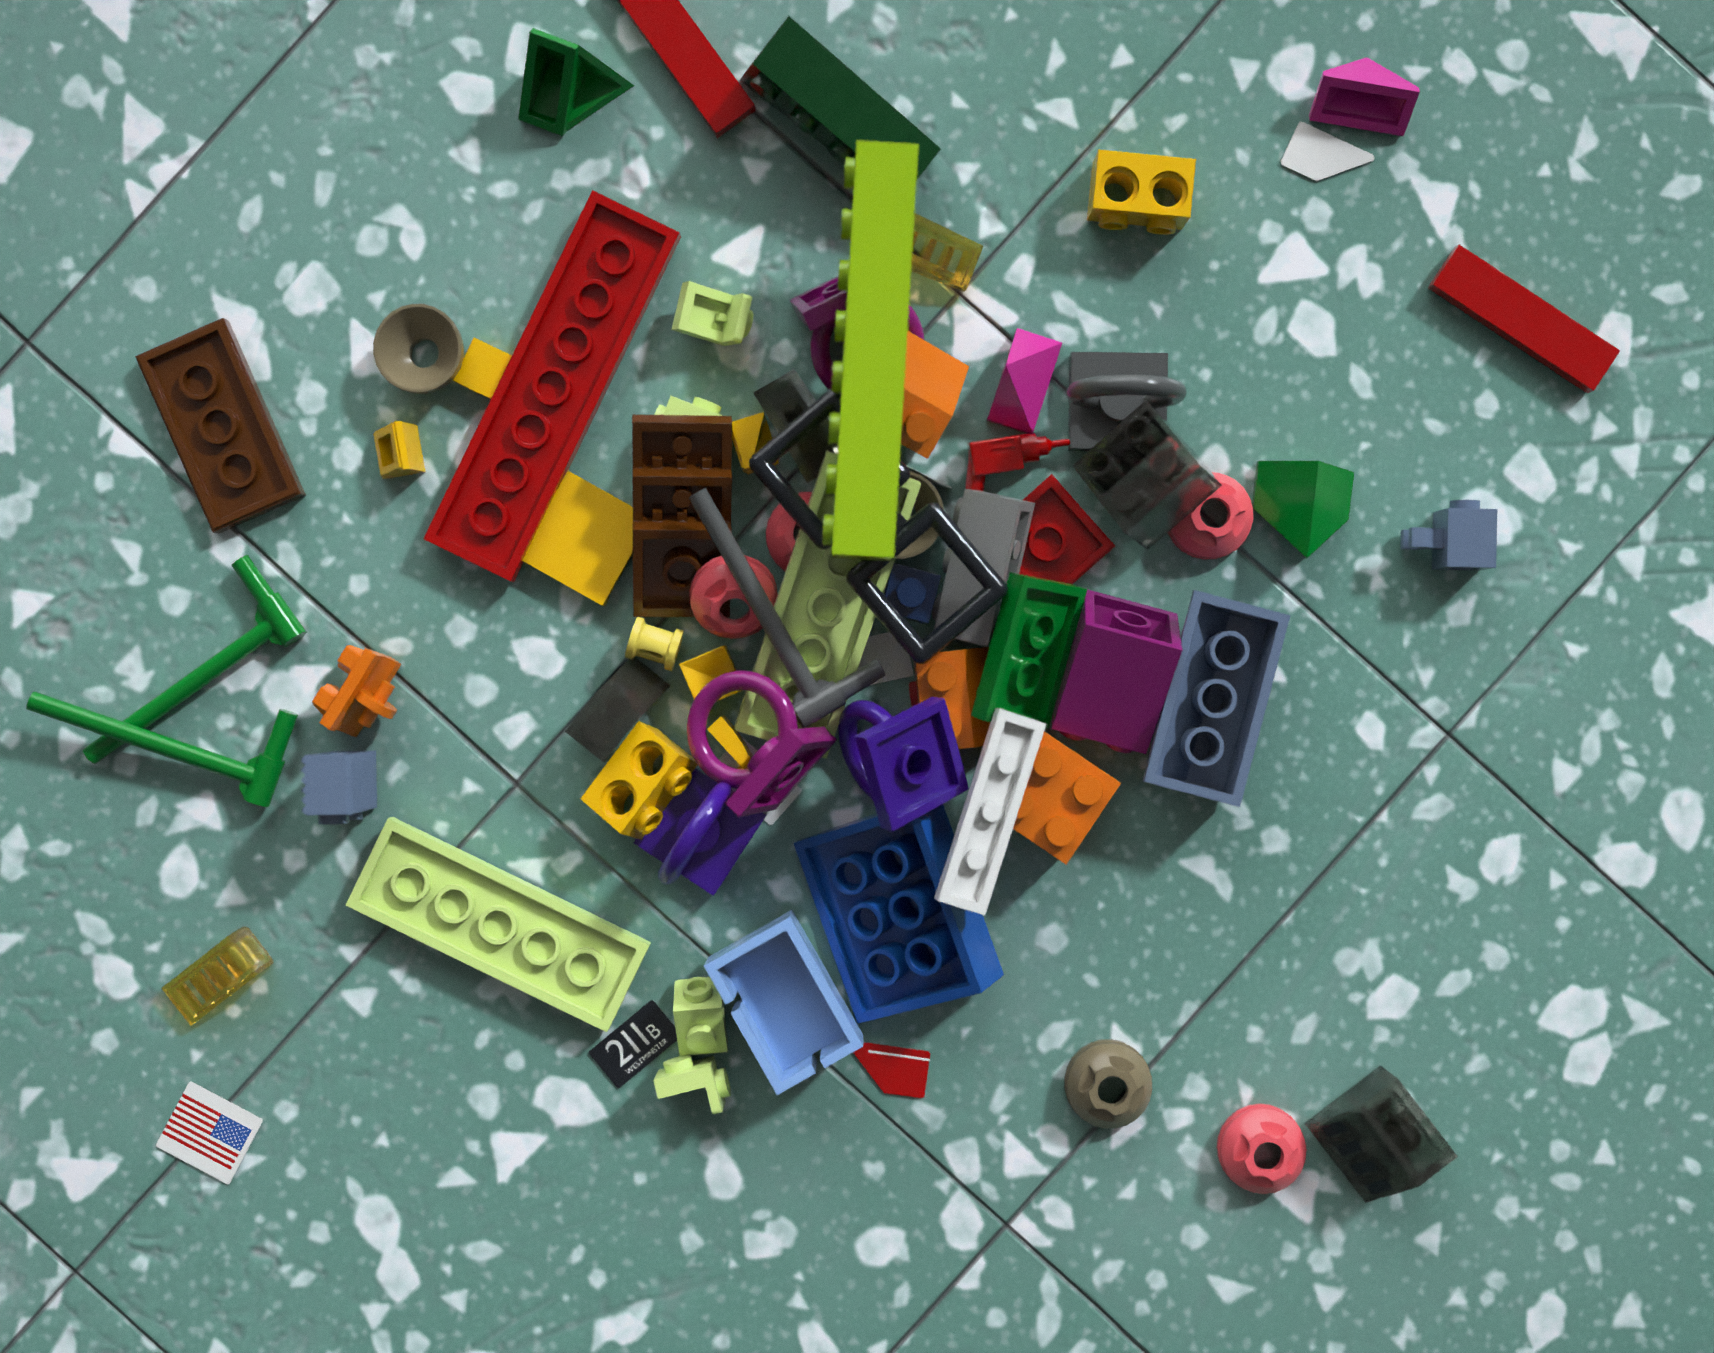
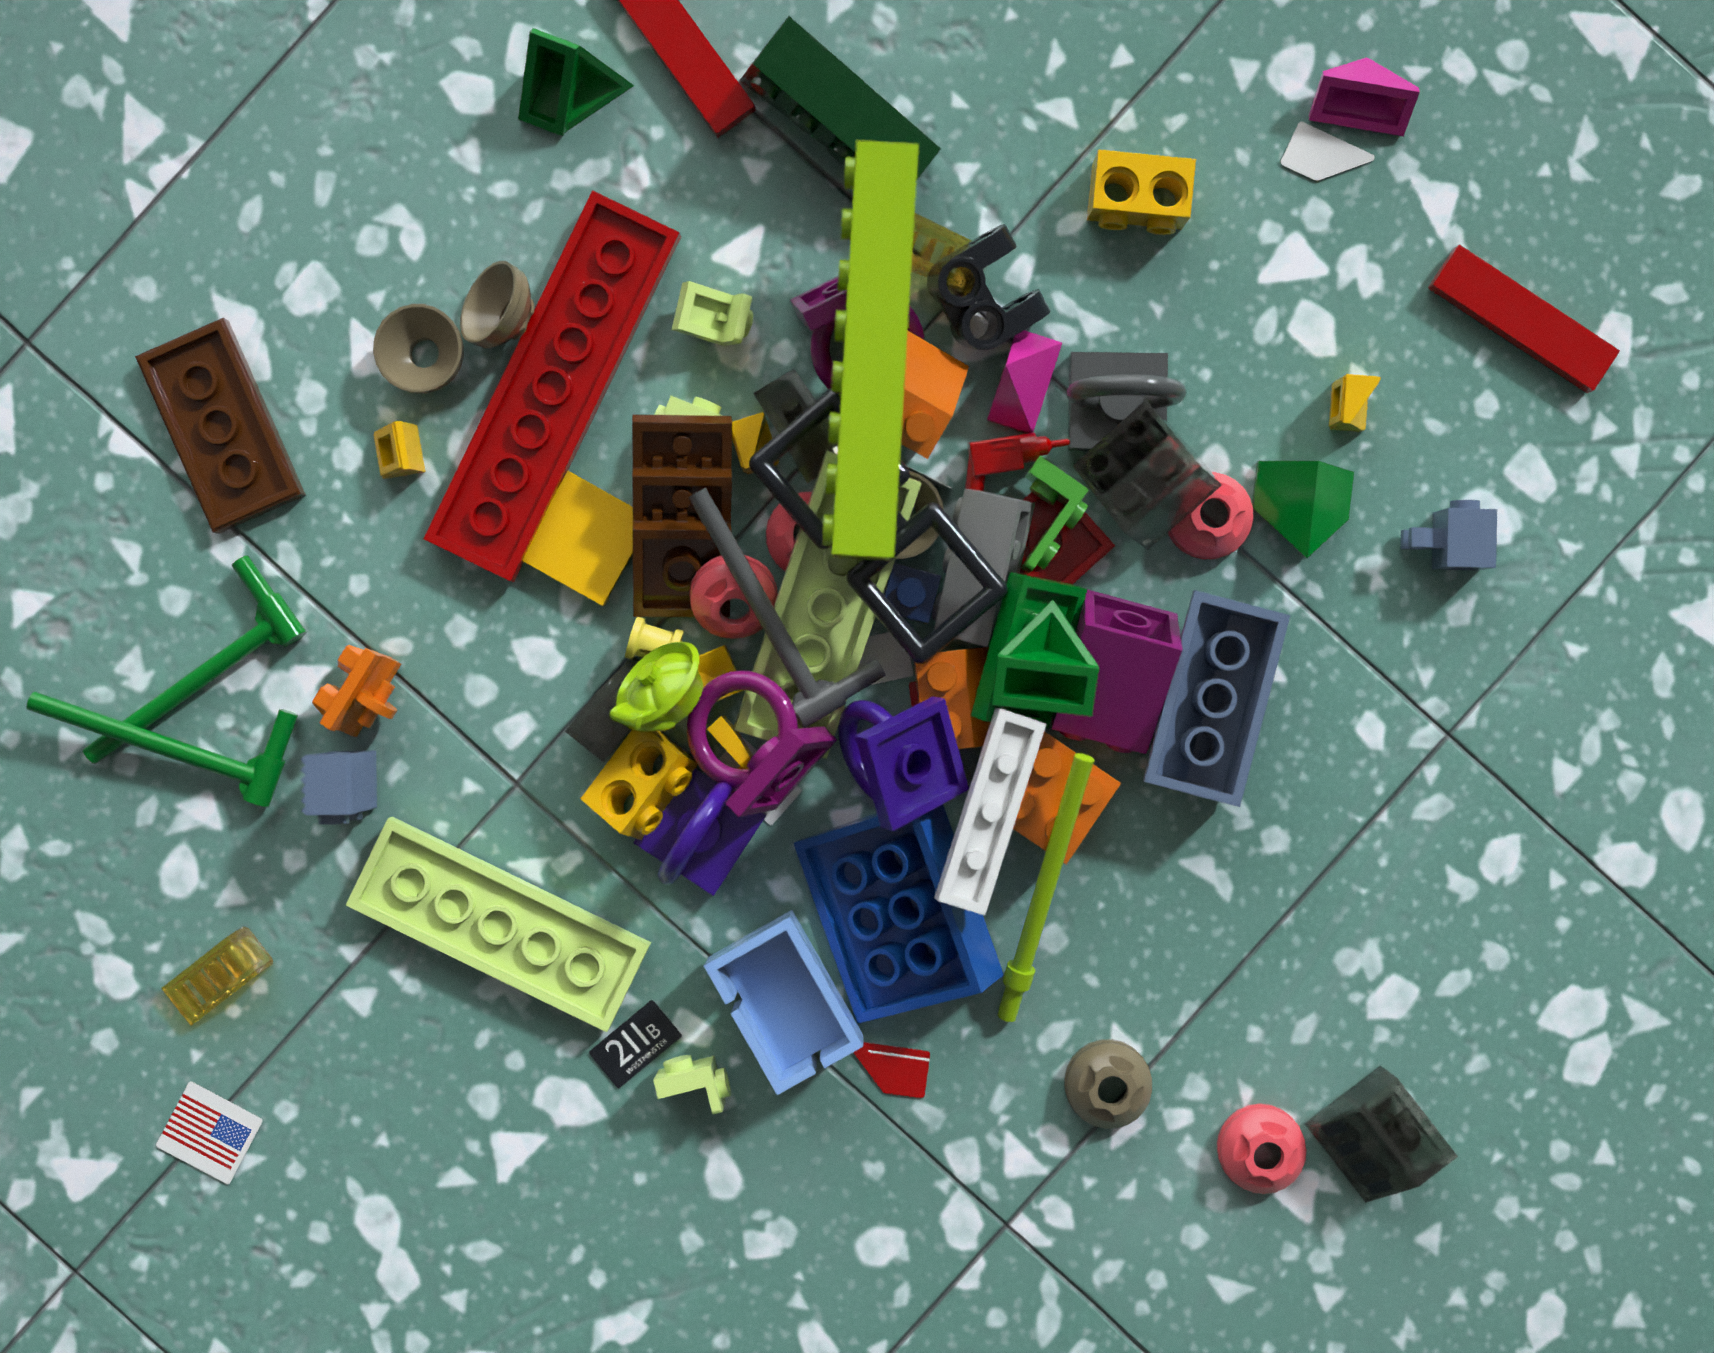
(482, 368): yellow tile -> none
(497, 306): none -> dark tan piece
(660, 689): none -> lime piece
(699, 1017): yellowish green bracket -> none
(959, 309): none -> black piece
(1019, 971): none -> lime bar
(1046, 668): none -> green slope
(1051, 485): none -> bright green bracket
(1350, 402): none -> yellow slope

